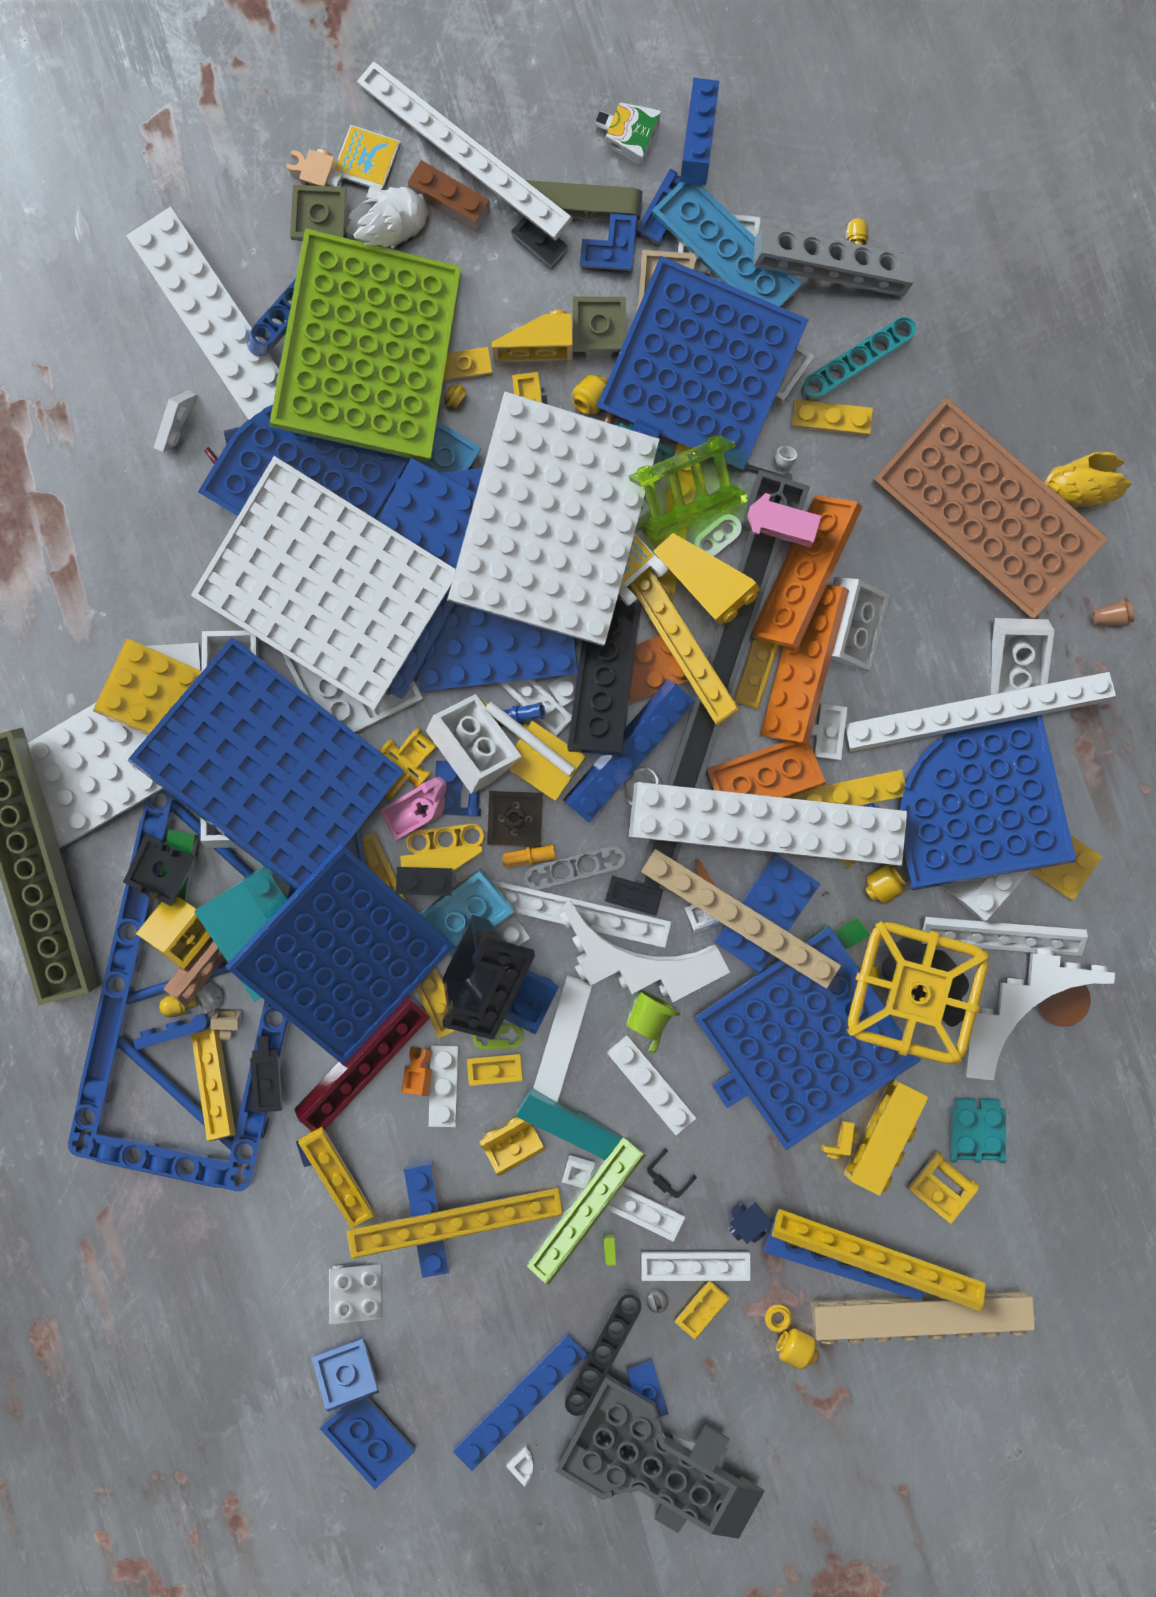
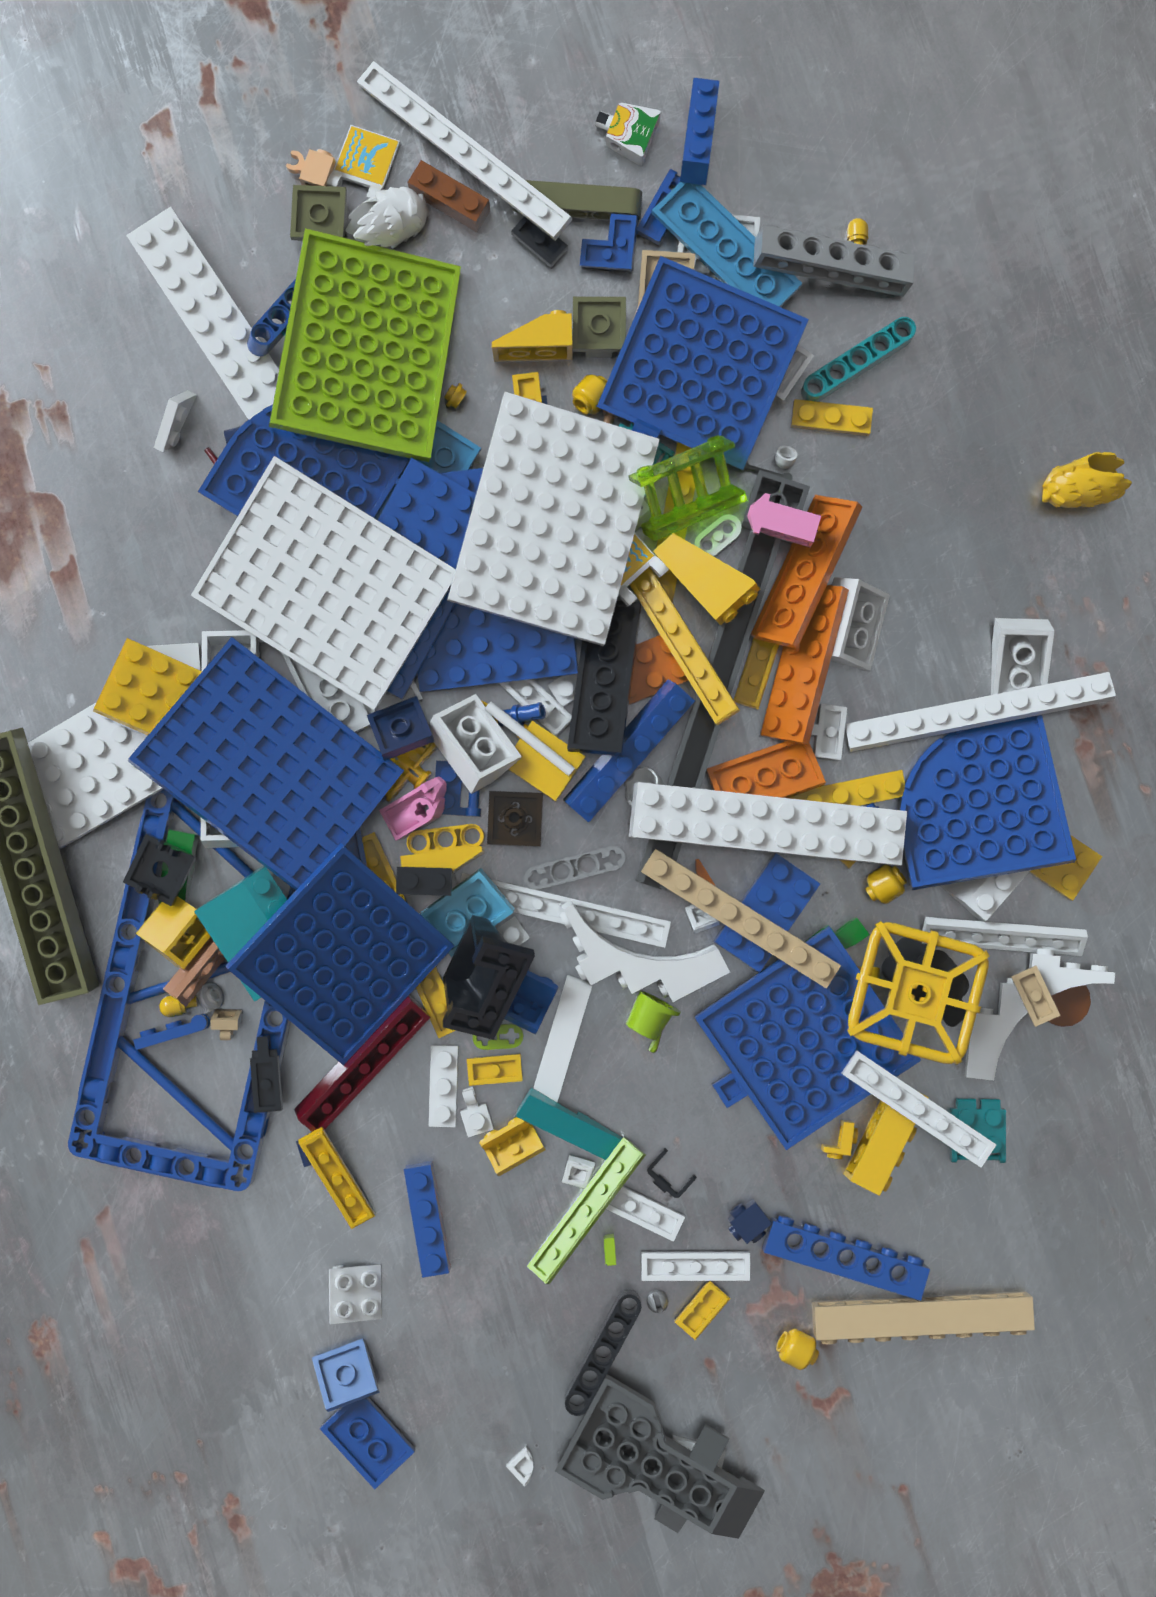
(213, 1085): yellow plate -> none
(400, 728): none -> dark blue plate
(417, 1076): orange plate -> none
(454, 1223): yellow tile -> none
(467, 364): yellow plate -> none
(475, 1116): none -> white plate
(519, 1402): blue plate -> none
(529, 856): light orange axle -> none
(634, 895): black plate -> none
(645, 1381): blue plate -> none
(651, 1085): white plate -> none
(780, 1326): yellow plate -> none
(879, 1260): yellow plate -> none
(918, 1109): none -> white plate
(937, 1194): yellow plate -> none
(990, 508): nougat plate -> none
(1035, 996): none -> tan plate
(1115, 614): nougat cone -> none

